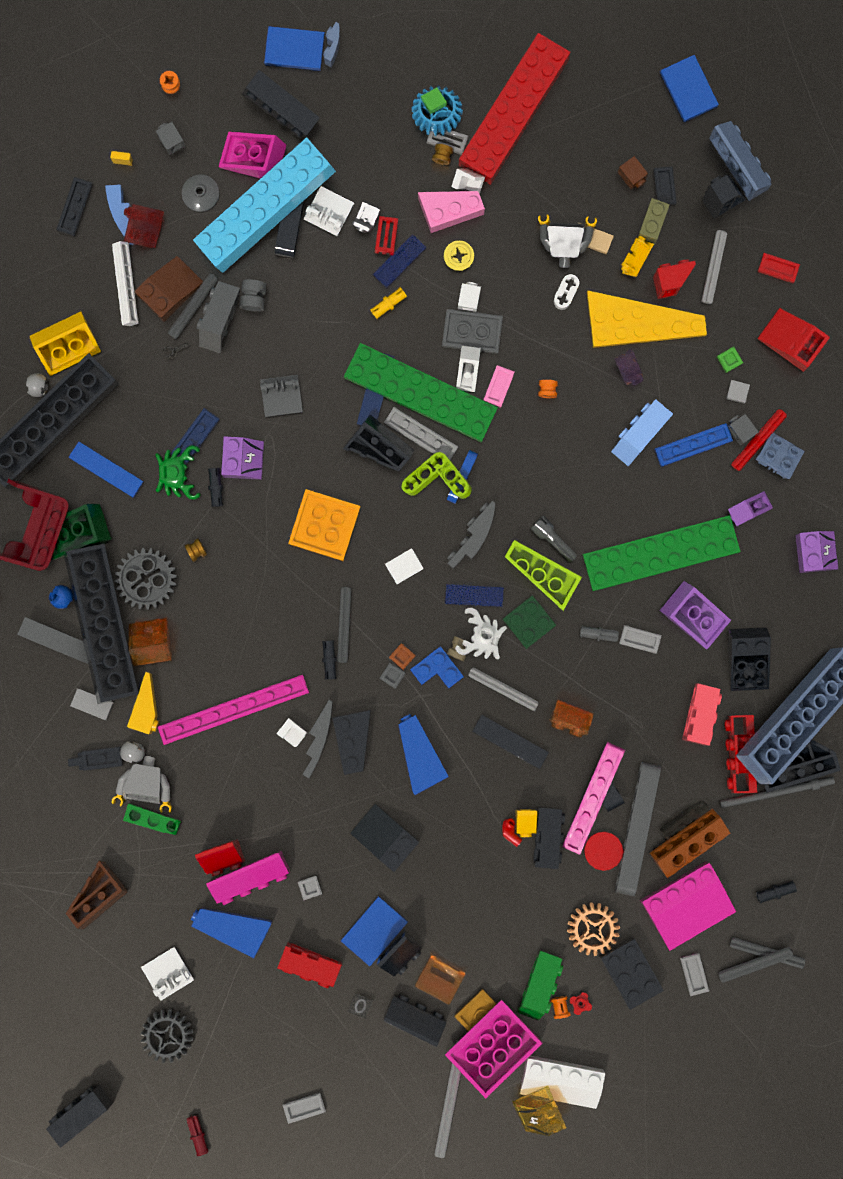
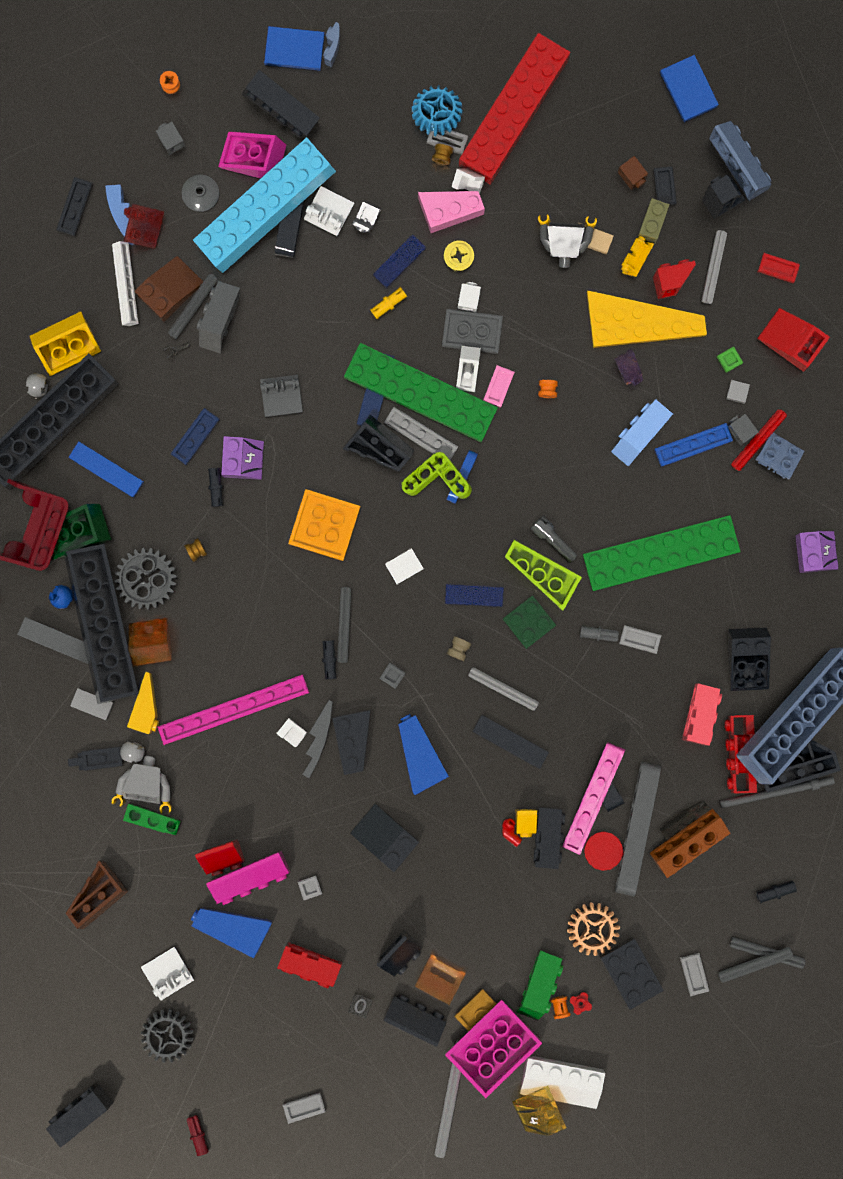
(121, 158): yellow tile -> none
(173, 472): green animal -> none
(253, 292): dark grey wheel -> none
(374, 931): blue tile -> none
(384, 249): red tile -> none
(402, 656): dark orange tile -> none
(433, 100): bright green tile -> none
(440, 664): blue plate -> none
(478, 530): dark grey slope -> none
(484, 638): white animal -> none
(562, 289): white beam -> none
(571, 718): clear orange slope -> none
(688, 905): dark pink slope -> none
(695, 615): medium lavender slope -> none
(750, 508): medium lavender slope -> none

